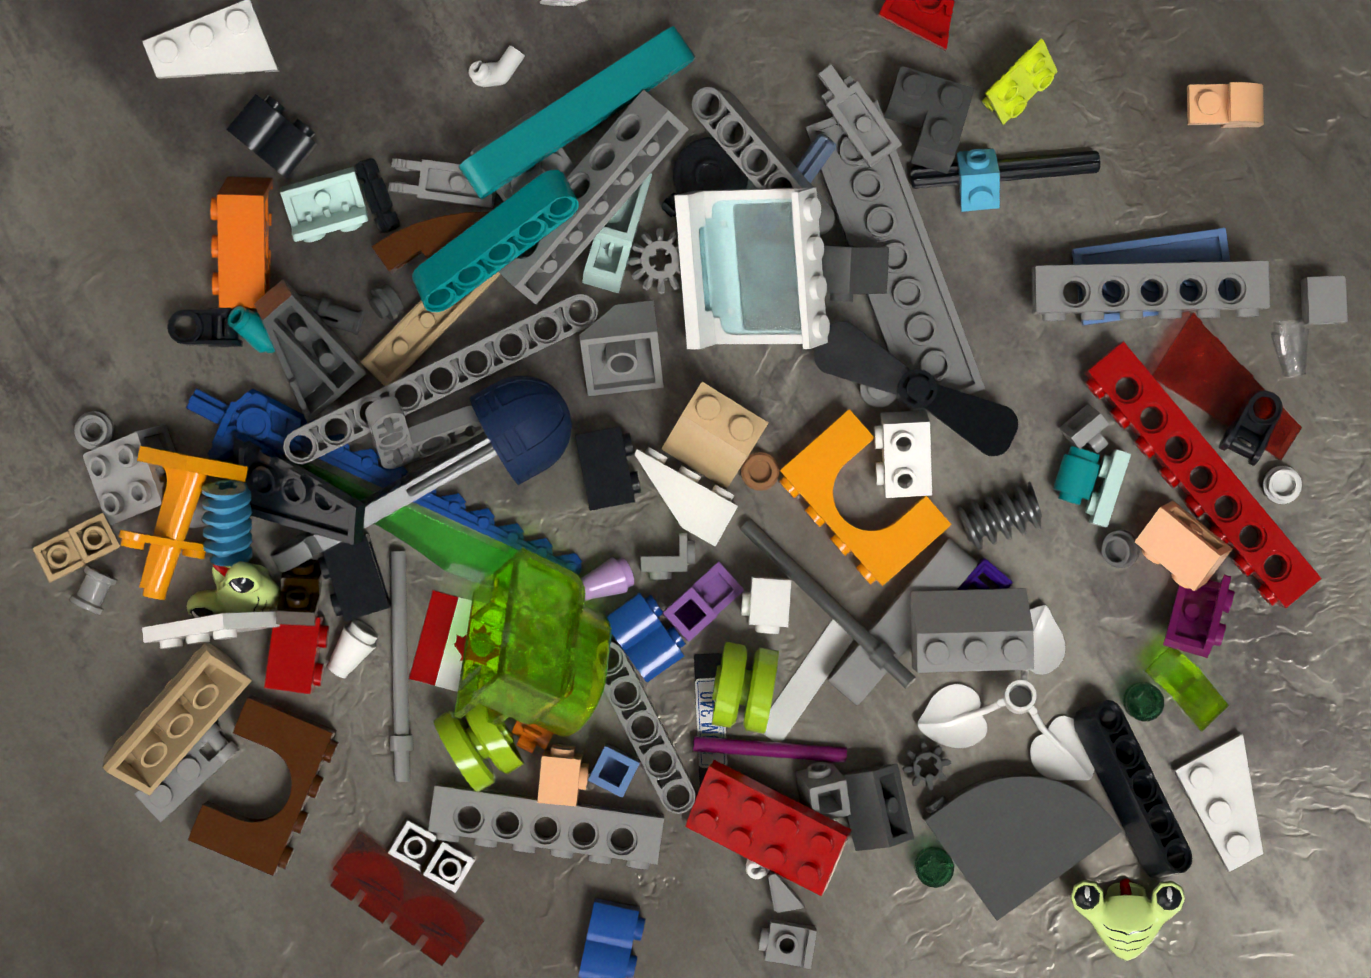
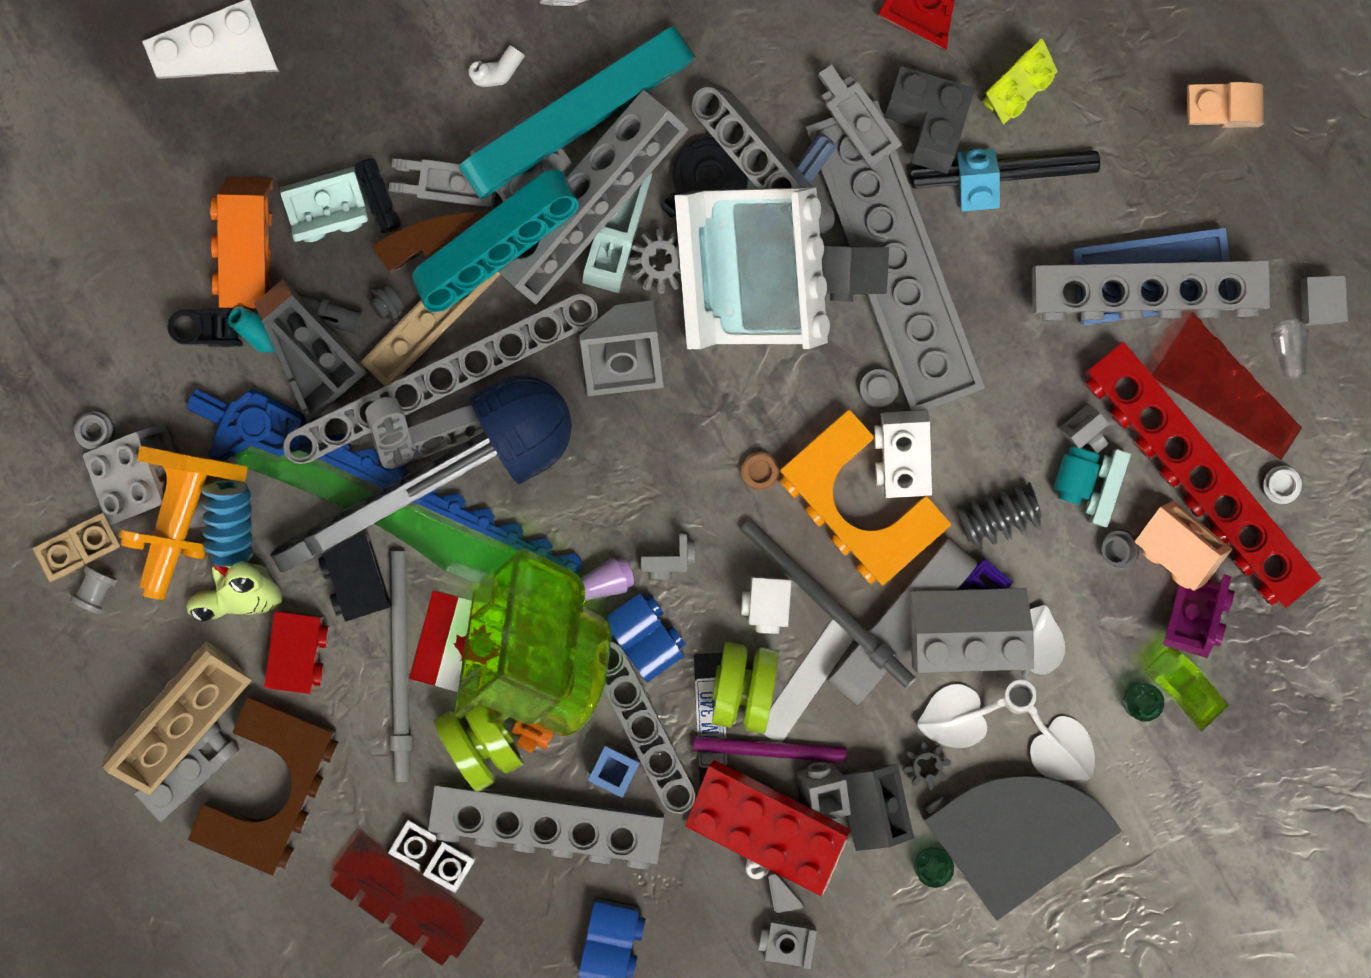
(200, 629): white wing -> none
(273, 136): black brick -> none
(295, 496): black wing -> none
(300, 594): dark brown slope -> none
(352, 648): white cone -> none
(562, 776): light nougat brick -> none
(606, 468): black brick -> none
(694, 506): white slope -> none
(703, 601): medium lavender brick -> none
(714, 435): tan slope -> none
(861, 360): black piece -> none
(1126, 916): yellowish green head -> none
(1133, 789): black beam -> none
(1224, 800): white wing -> none
(1251, 428): black piece -> none

